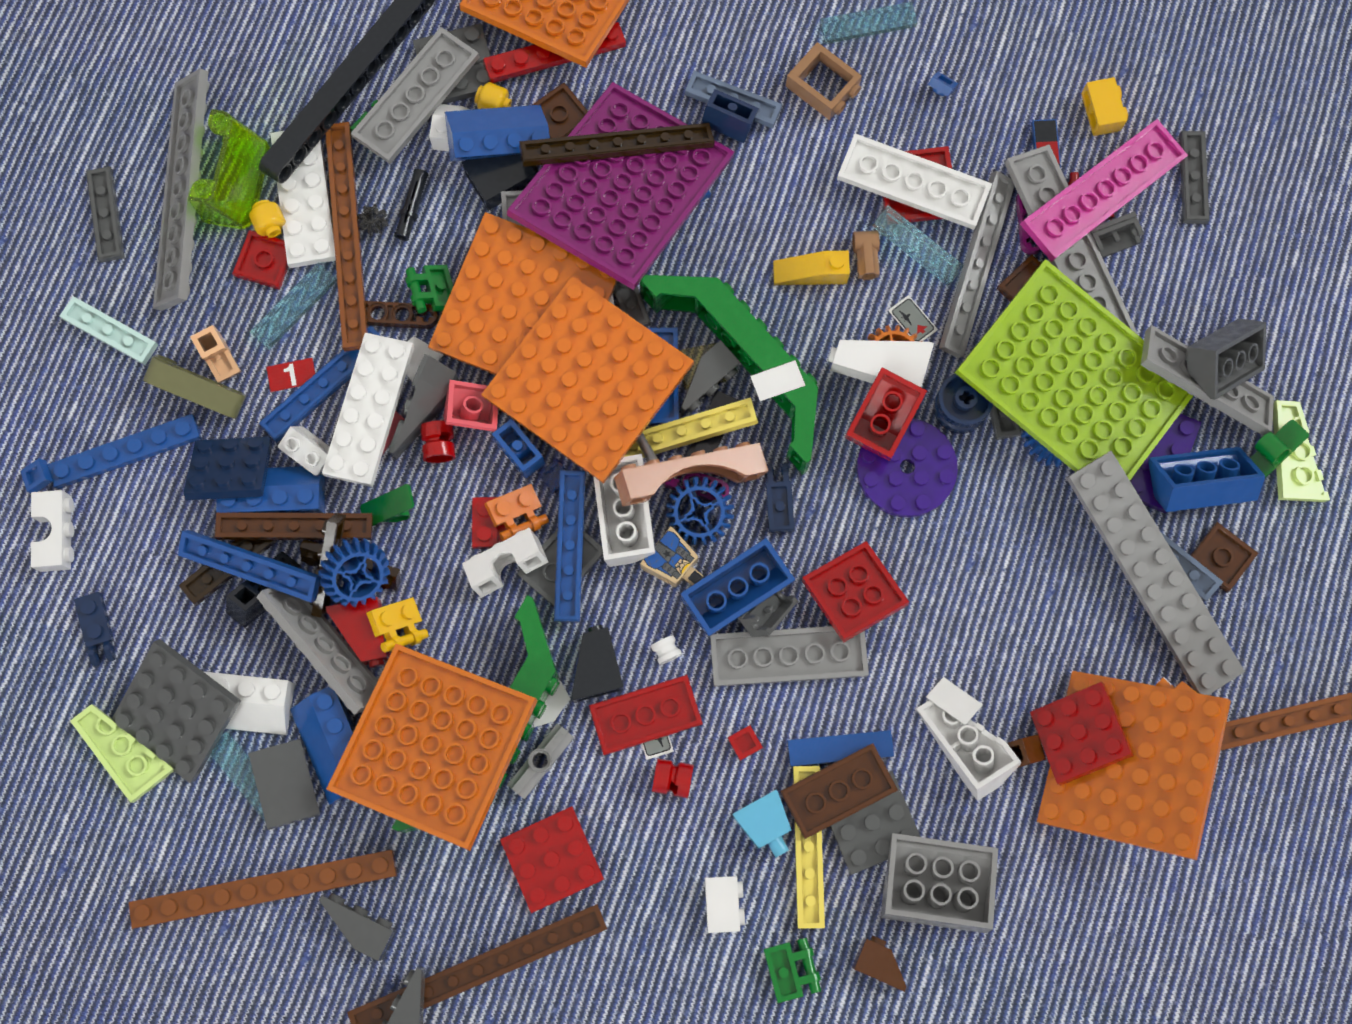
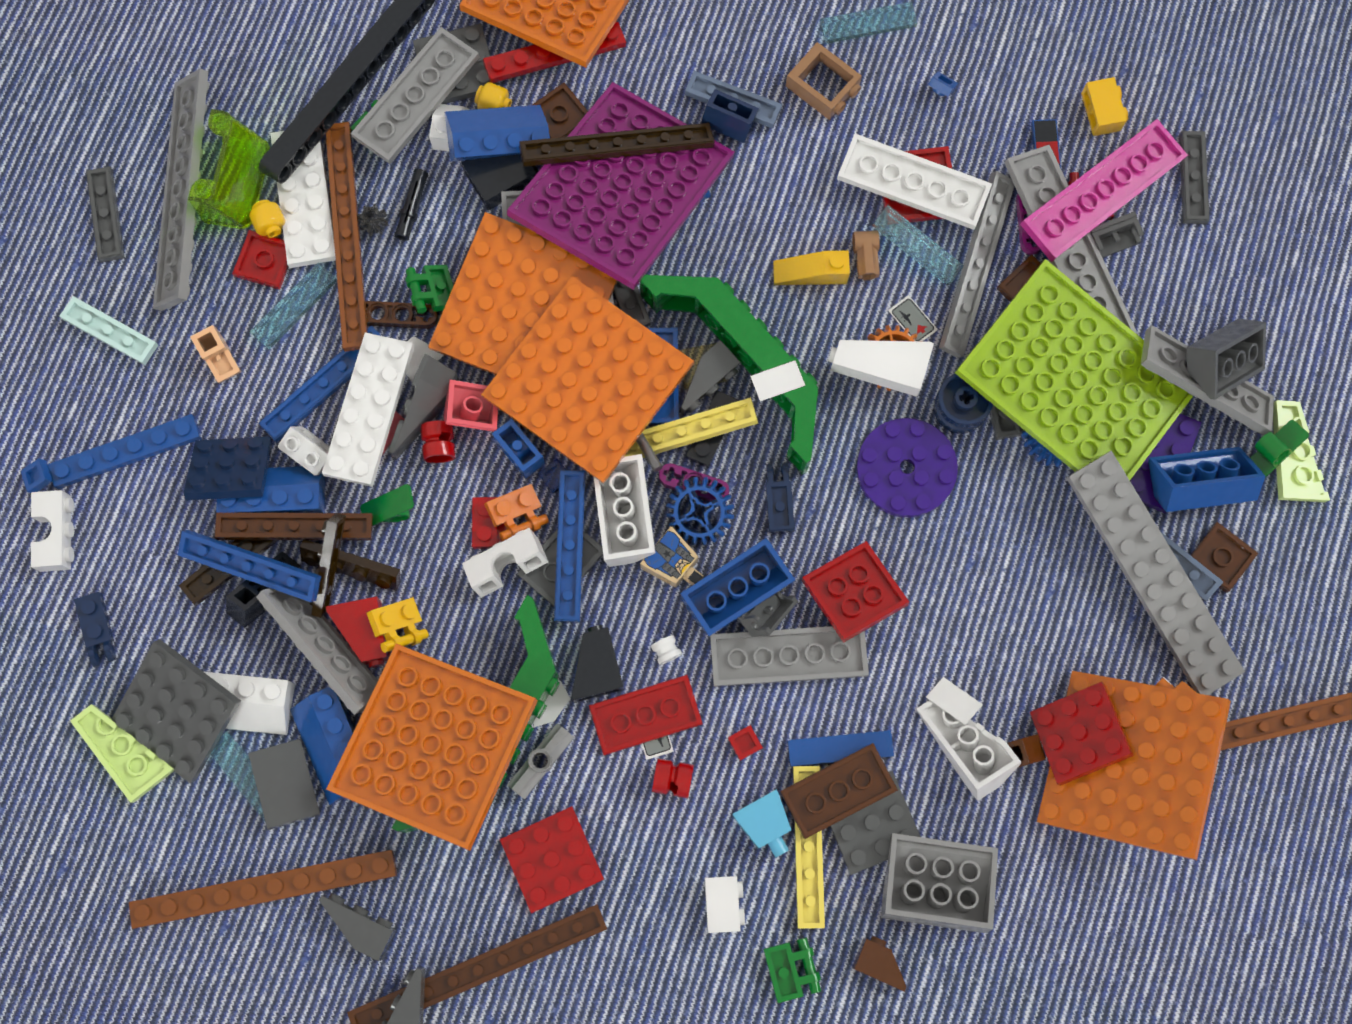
(193, 387): olive beam -> none
(290, 374): red sticker -> none
(347, 561): blue gear -> none
(736, 464): arch -> none
(885, 414): red slope -> none

